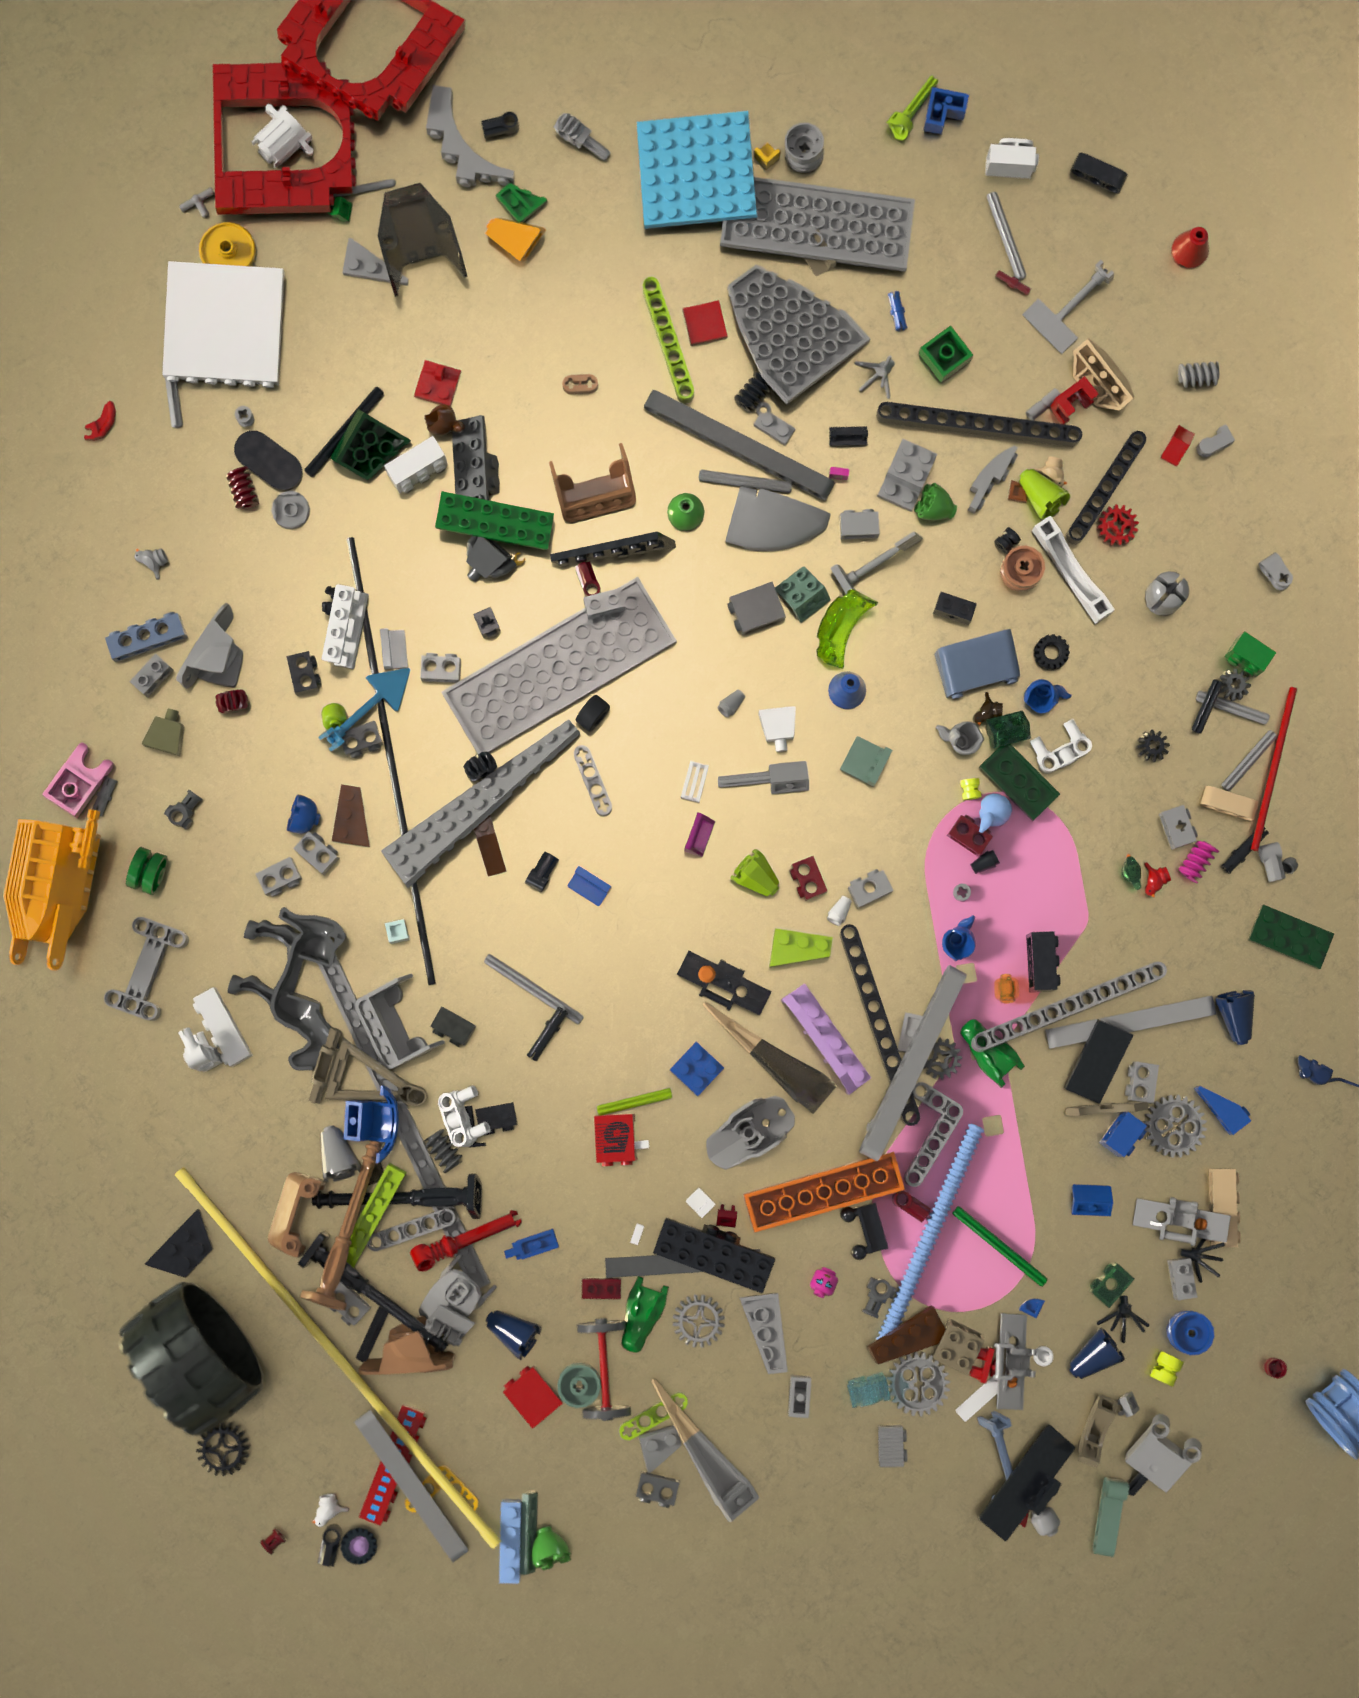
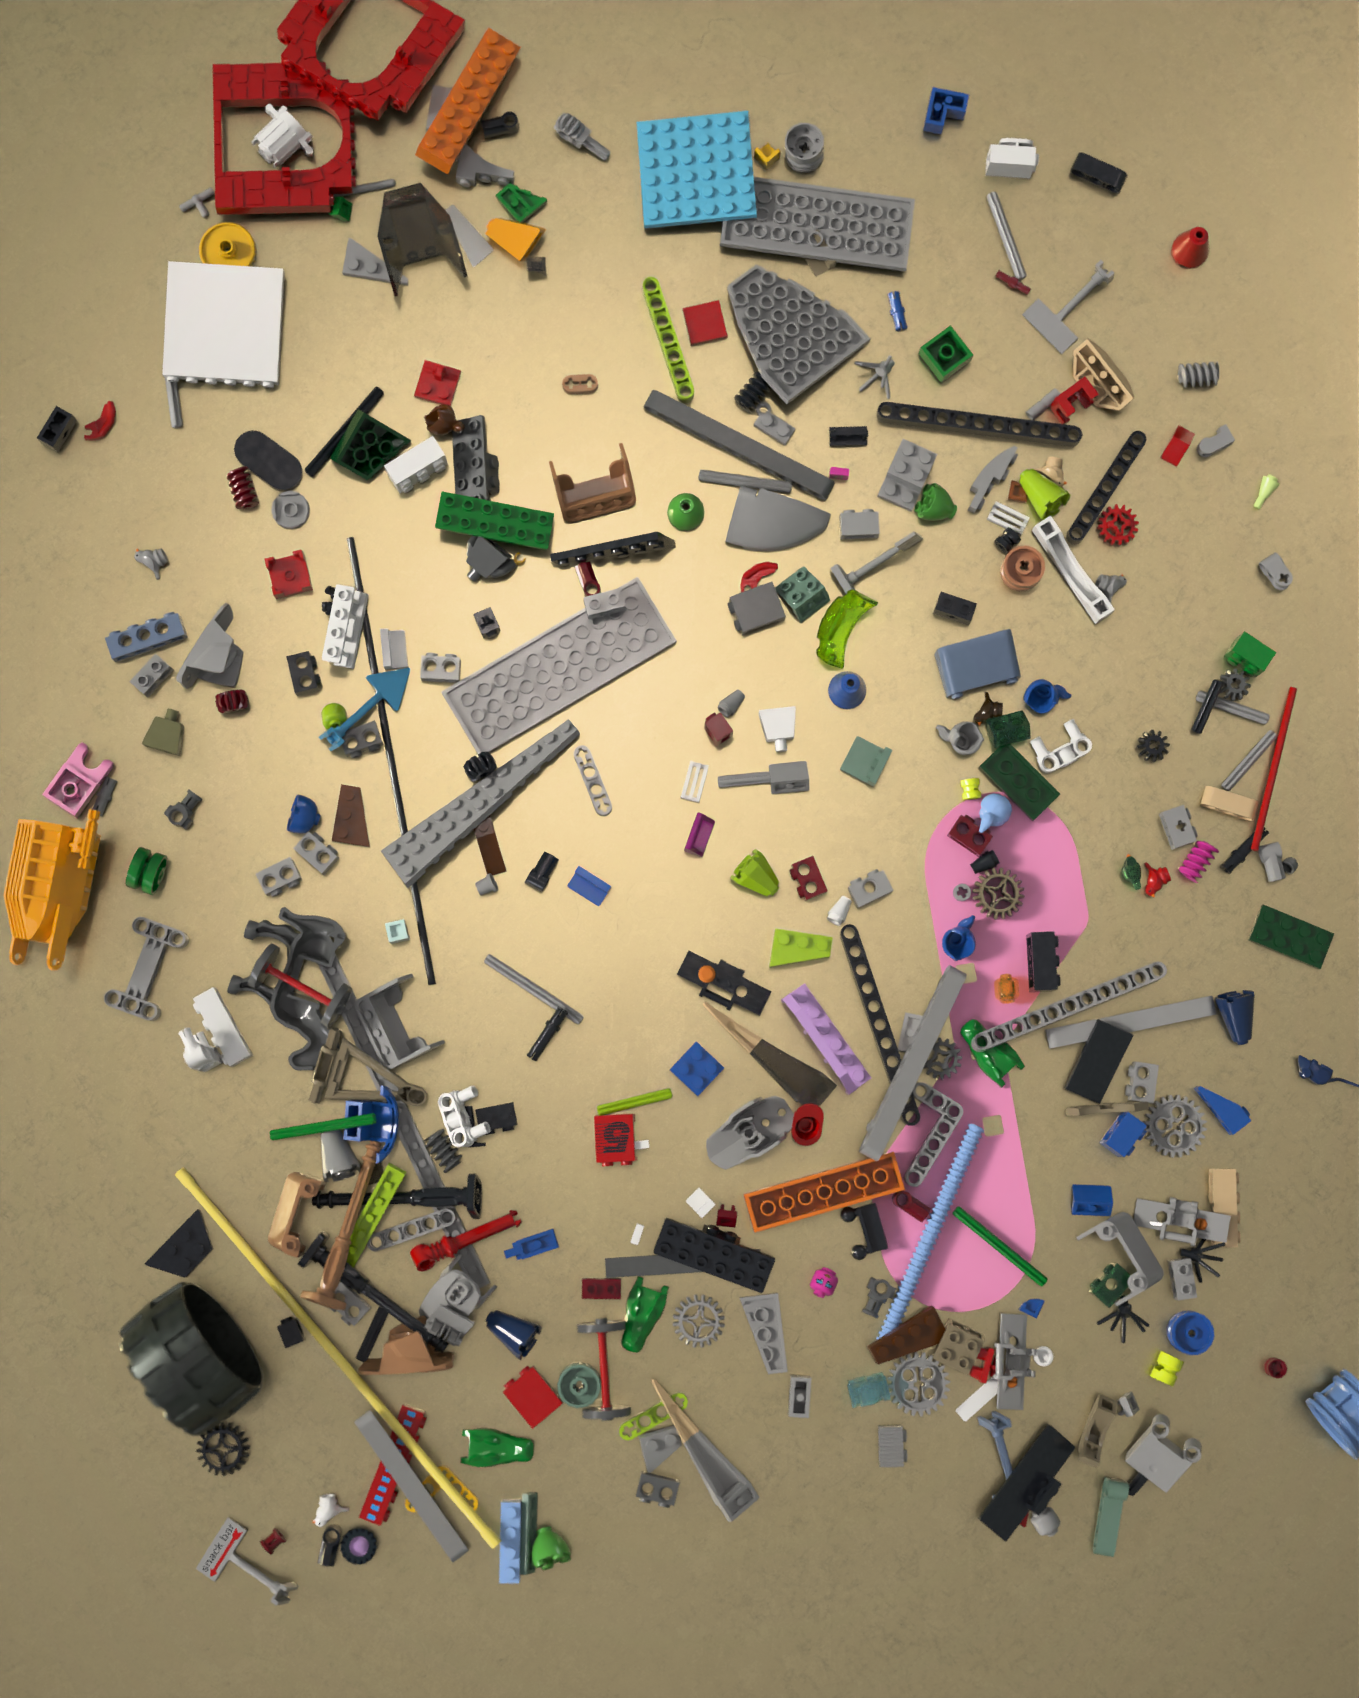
(57, 429): none -> black brick
(223, 1550): none -> light grey piece
(243, 410): light grey bush -> none
(264, 966): none -> dark grey piece
(289, 575): none -> red panel
(291, 1332): none -> black brick
(324, 1126): none -> green axle
(453, 1026): pearl dark grey brick -> none
(467, 101): none -> orange brick
(470, 239): none -> white sticker
(486, 885): none -> light grey piece
(492, 1448): none -> green animal
(537, 264): none -> clear smoke slope
(592, 713): black tyre -> none
(718, 728): none -> dark red brick
(754, 574): none -> red piece
(807, 1124): none -> red piece
(901, 122): lime piece -> none
(990, 890): none -> dark tan gear
(1010, 511): none -> white tile
(1051, 663): black tyre -> none
(1096, 1355): dark blue cone -> none
(1110, 585): none -> light grey animal
(1148, 1268): none -> light grey windscreen
(1176, 593): light grey cylinder -> none
(1267, 487): none -> yellowish green cone

